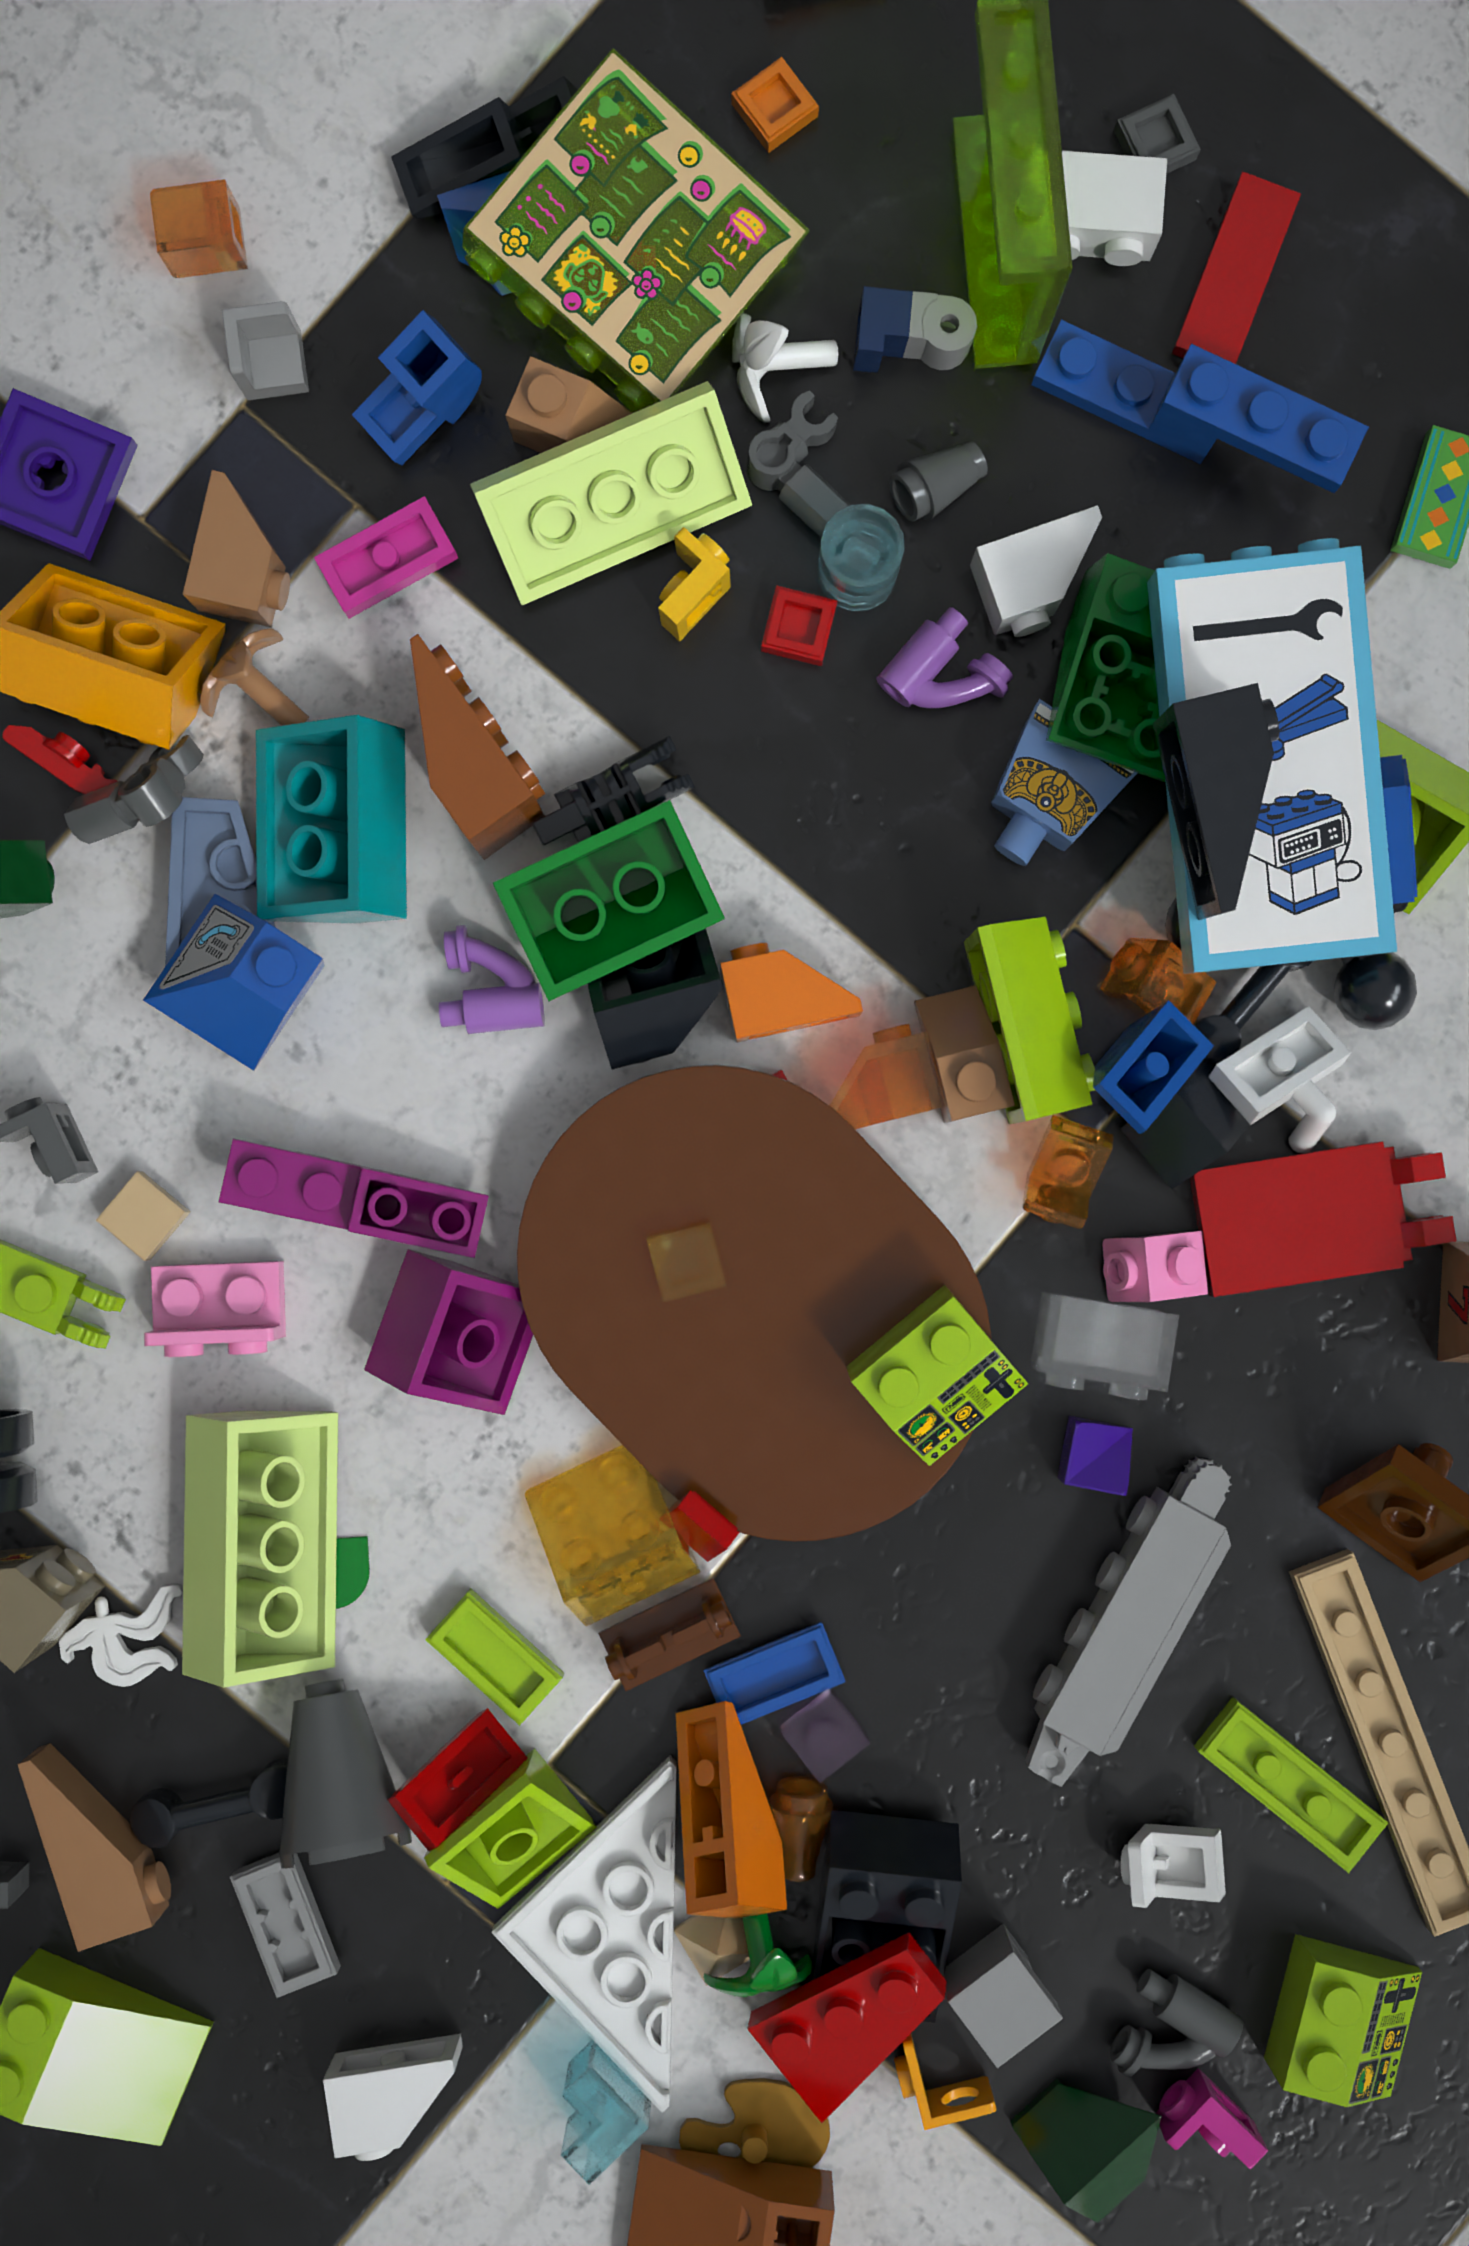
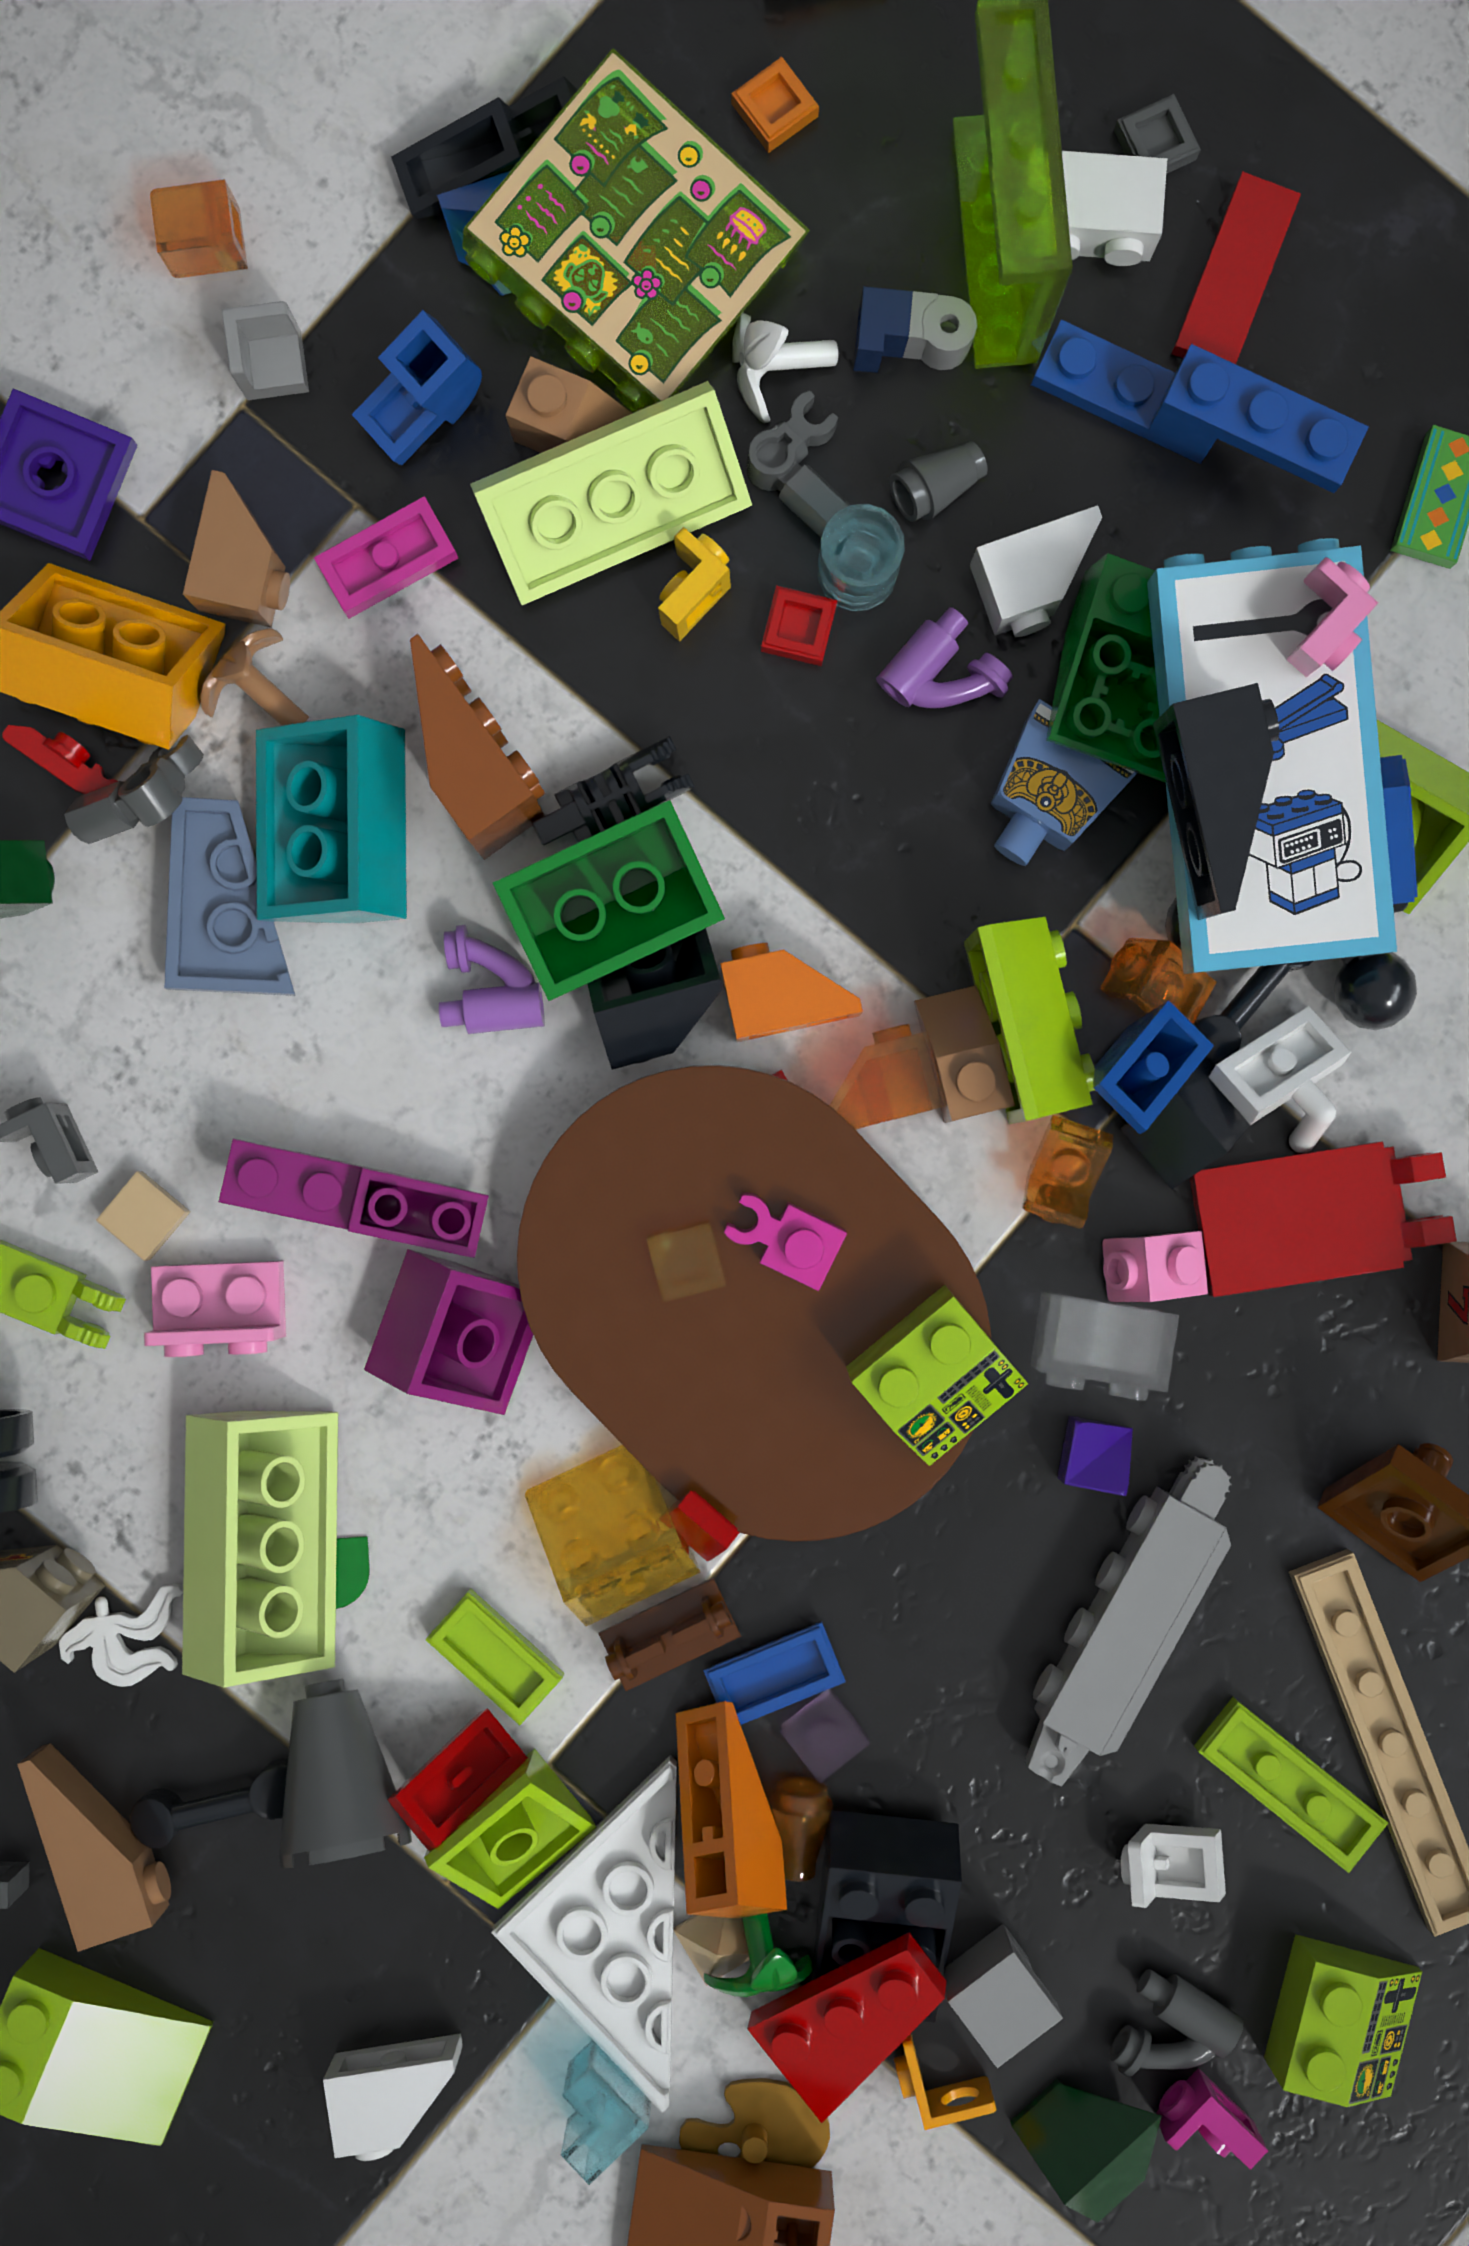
(235, 981): blue slope -> none
(285, 1924): light grey plate -> none
(795, 1243): none -> dark pink plate
(1334, 636): none -> bright pink bracket

